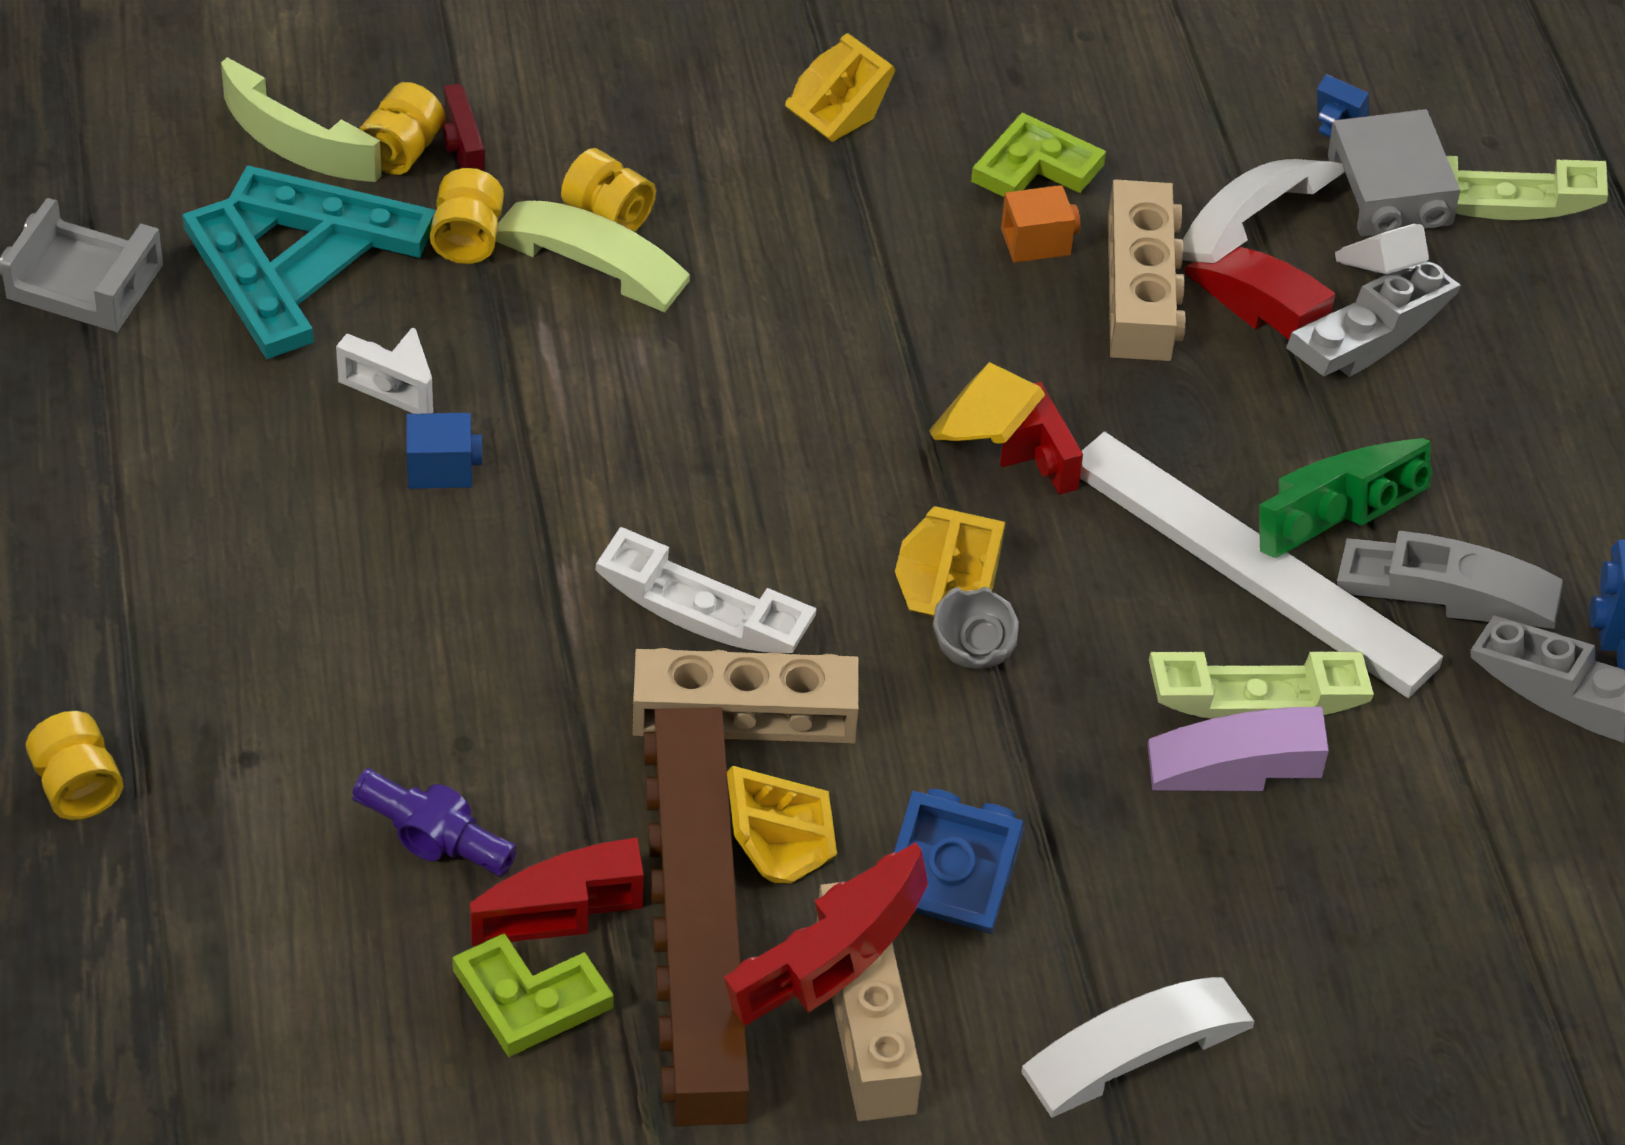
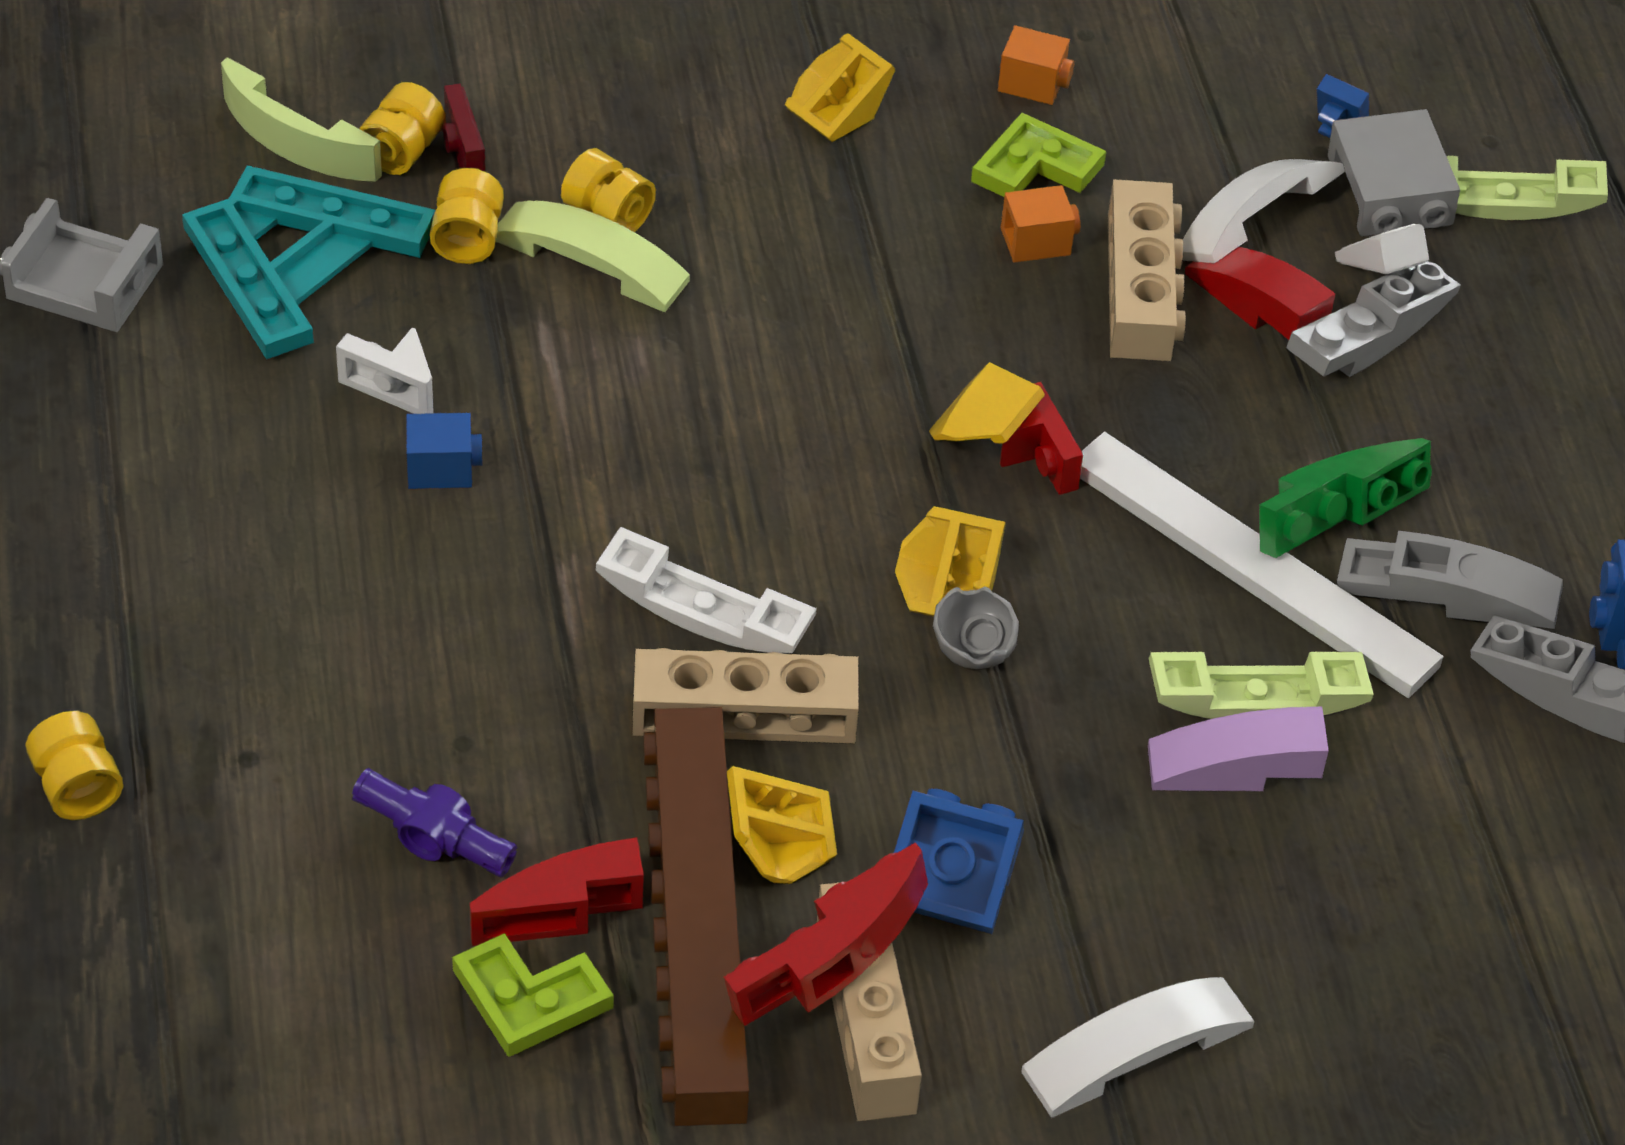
(1035, 65): none -> orange brick

